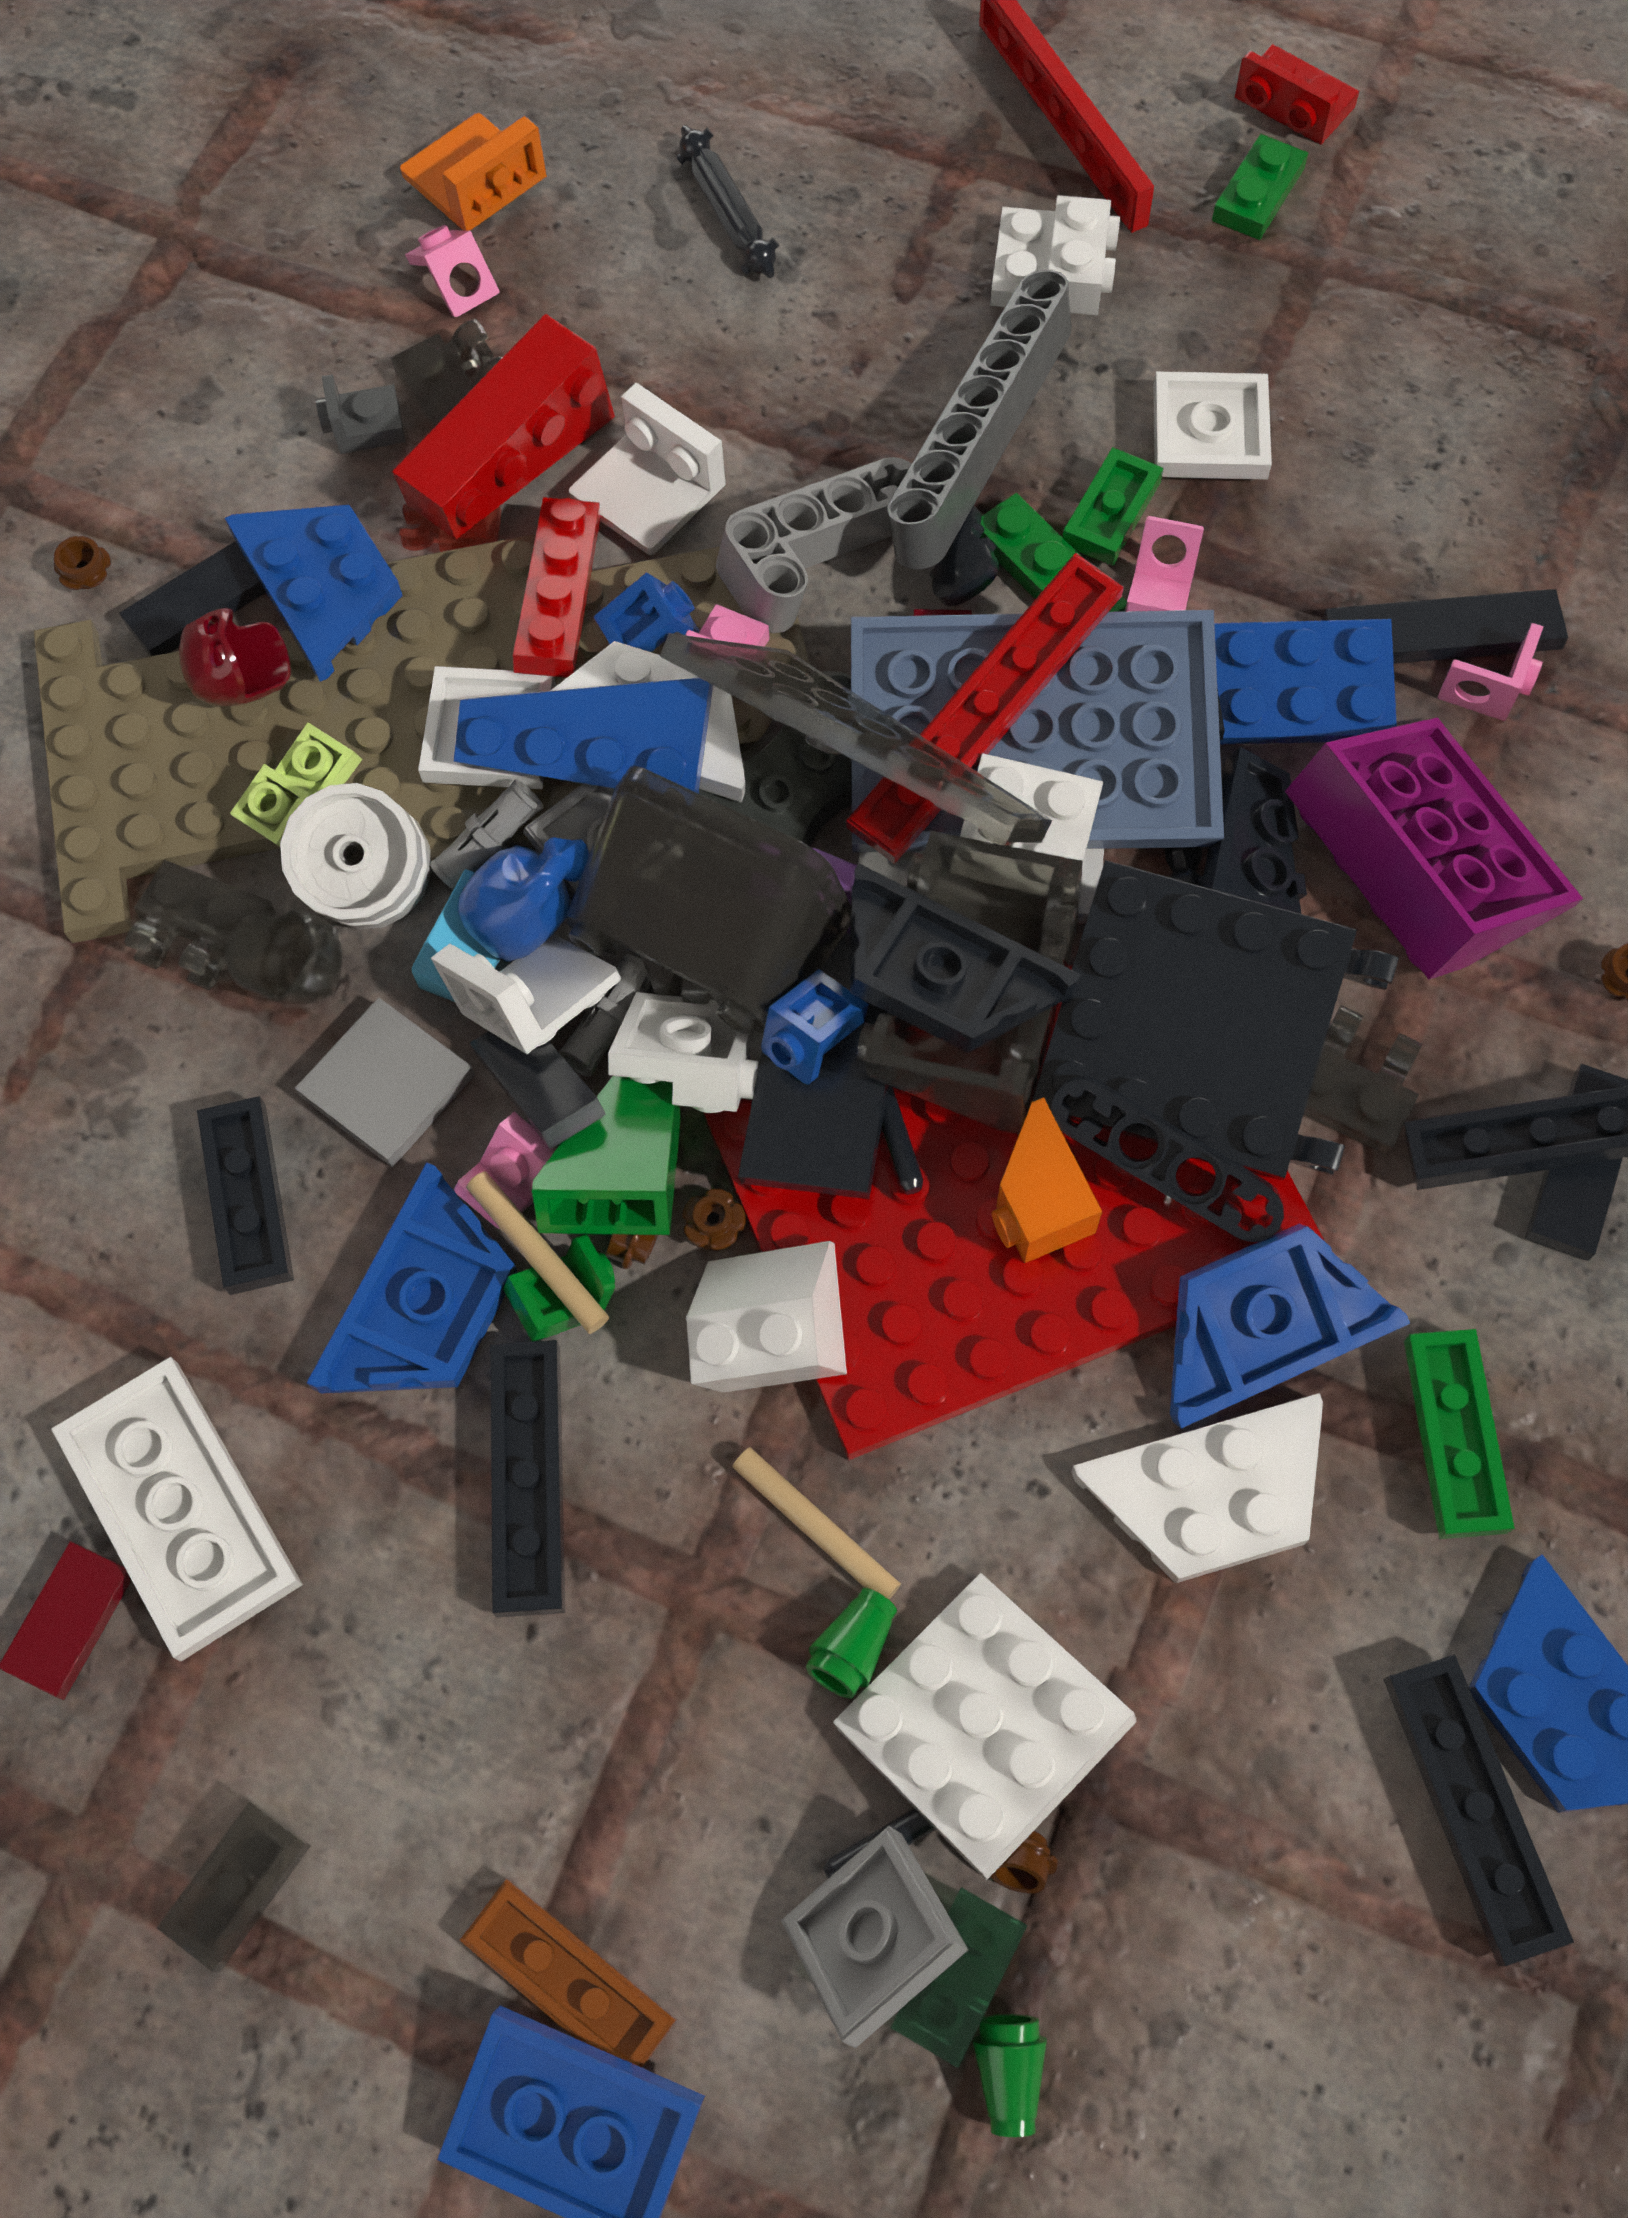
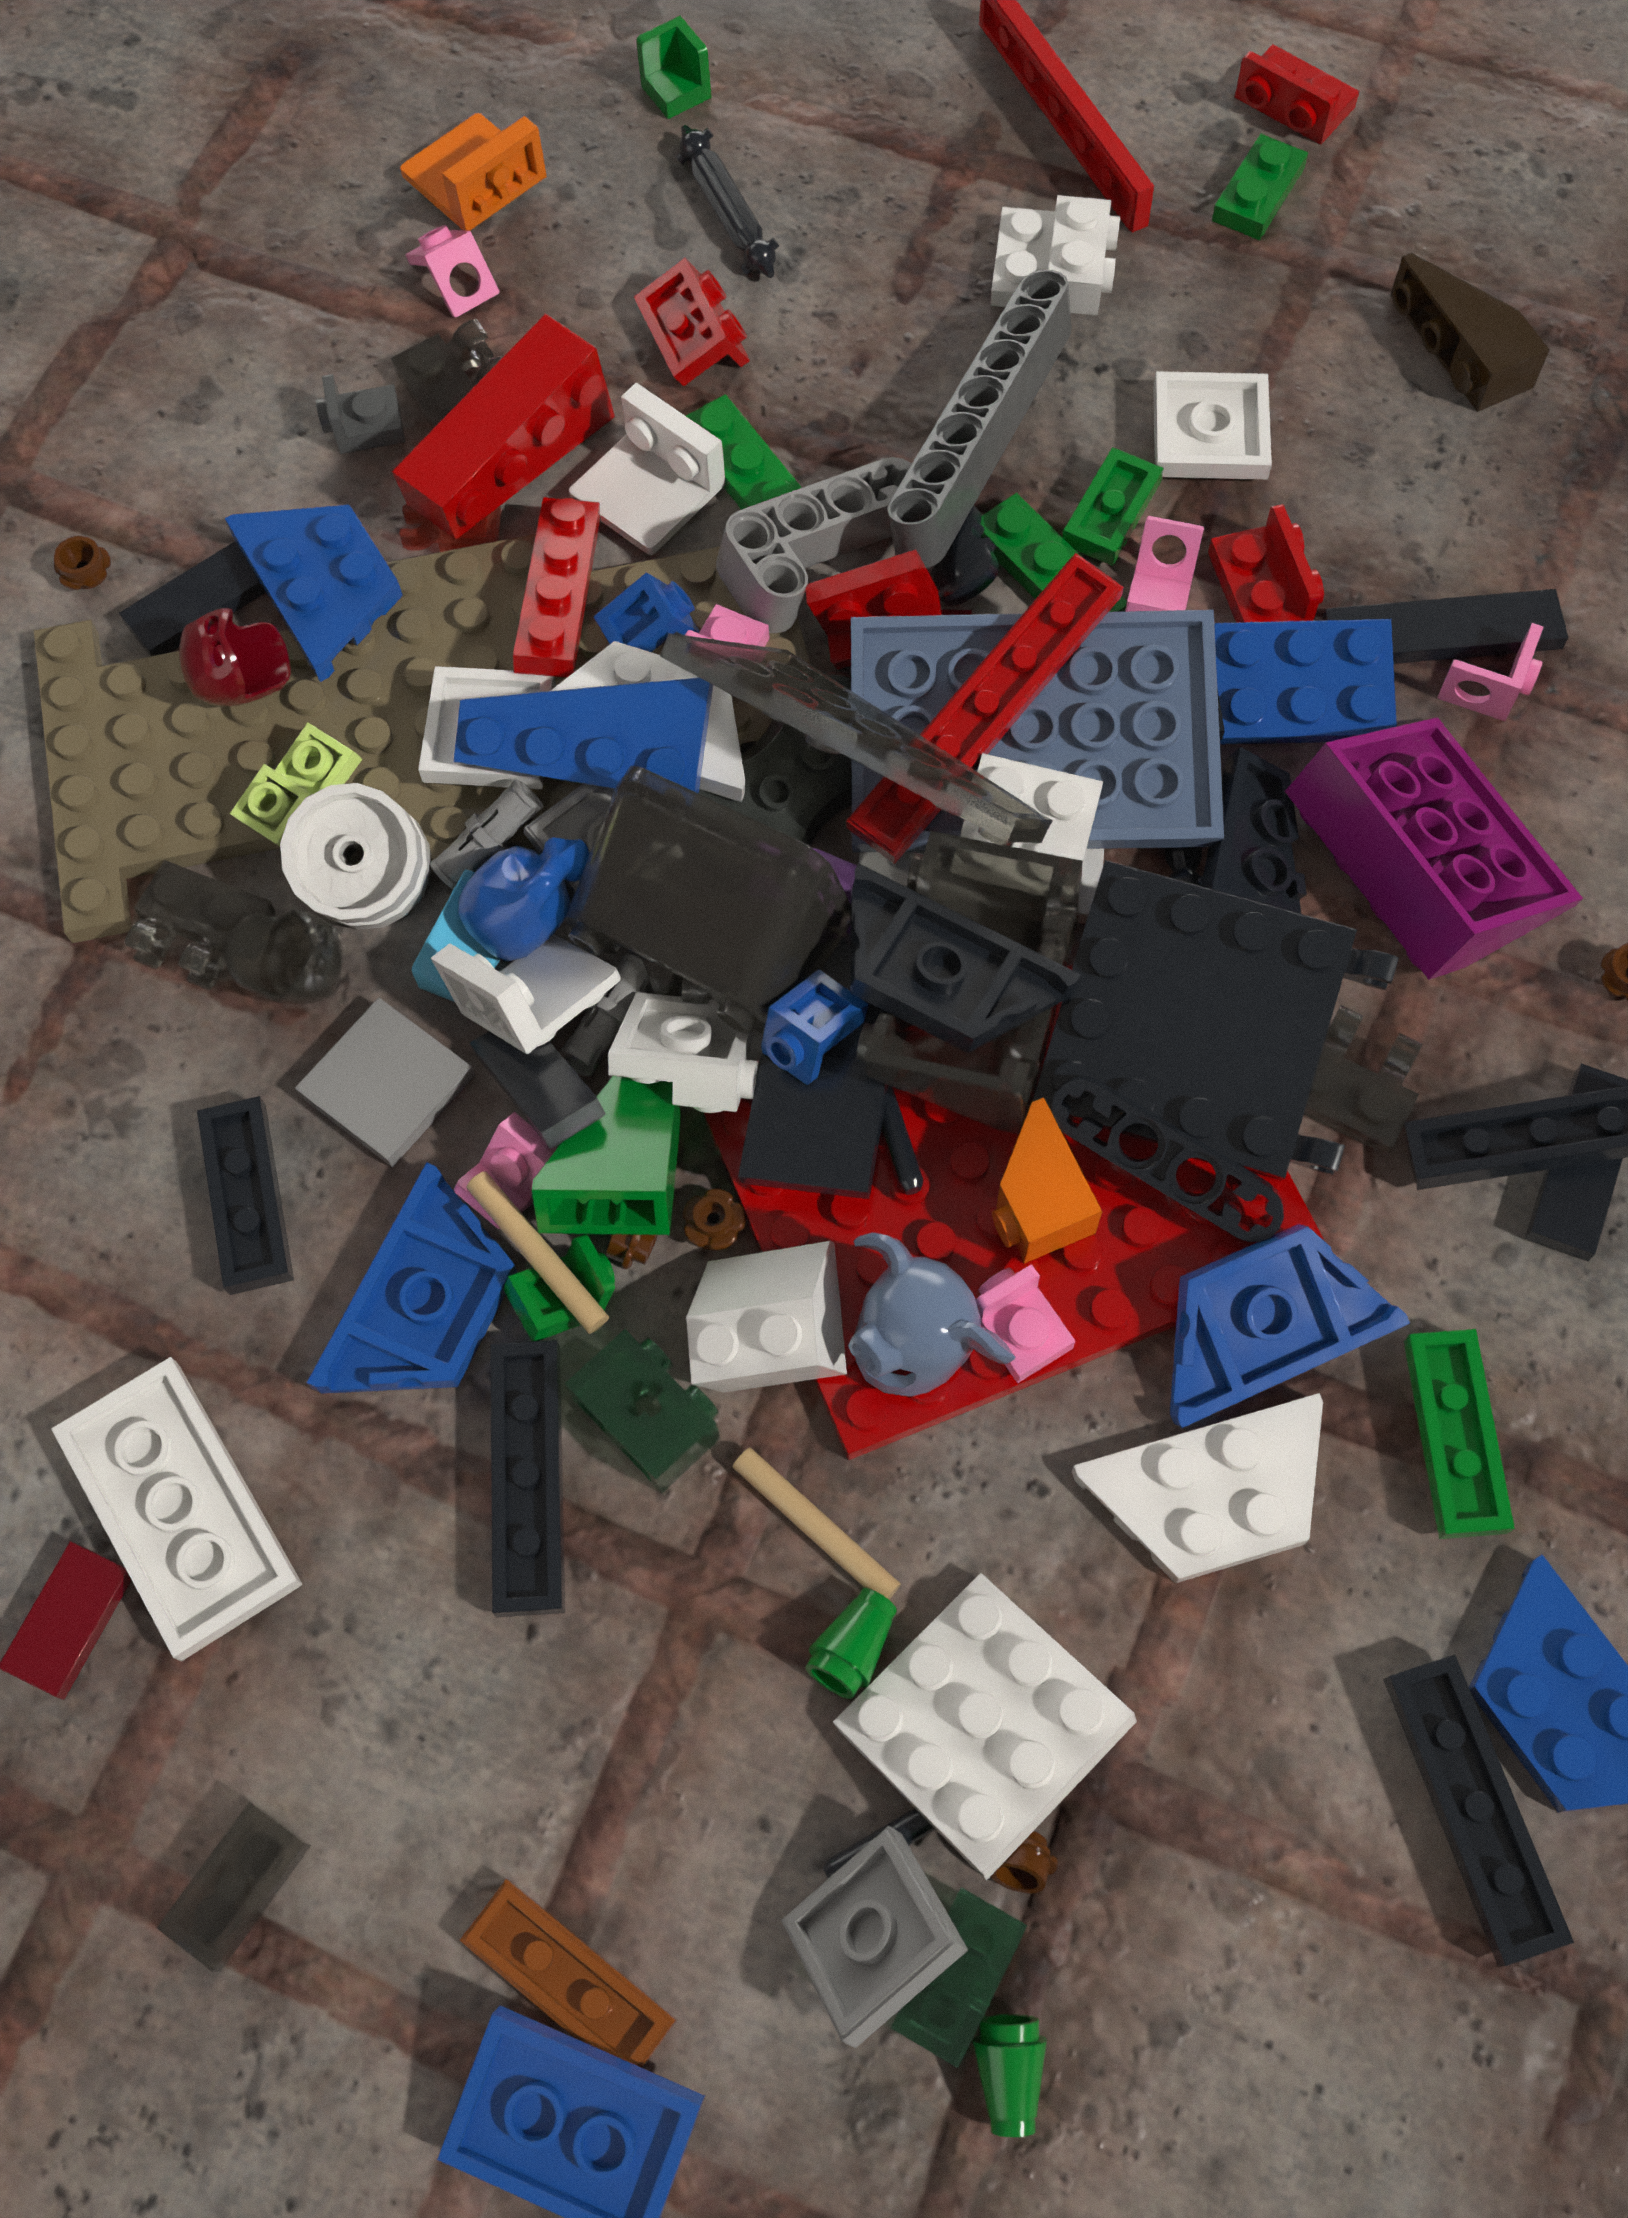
(657, 1445): none -> clear green brick
(674, 67): none -> green panel
(690, 321): none -> red bracket
(750, 466): none -> green plate
(875, 590): none -> red bracket
(918, 1322): none -> sand blue piece
(1023, 1320): none -> bright pink bracket
(1267, 572): none -> red bracket
(1472, 334): none -> dark brown slope

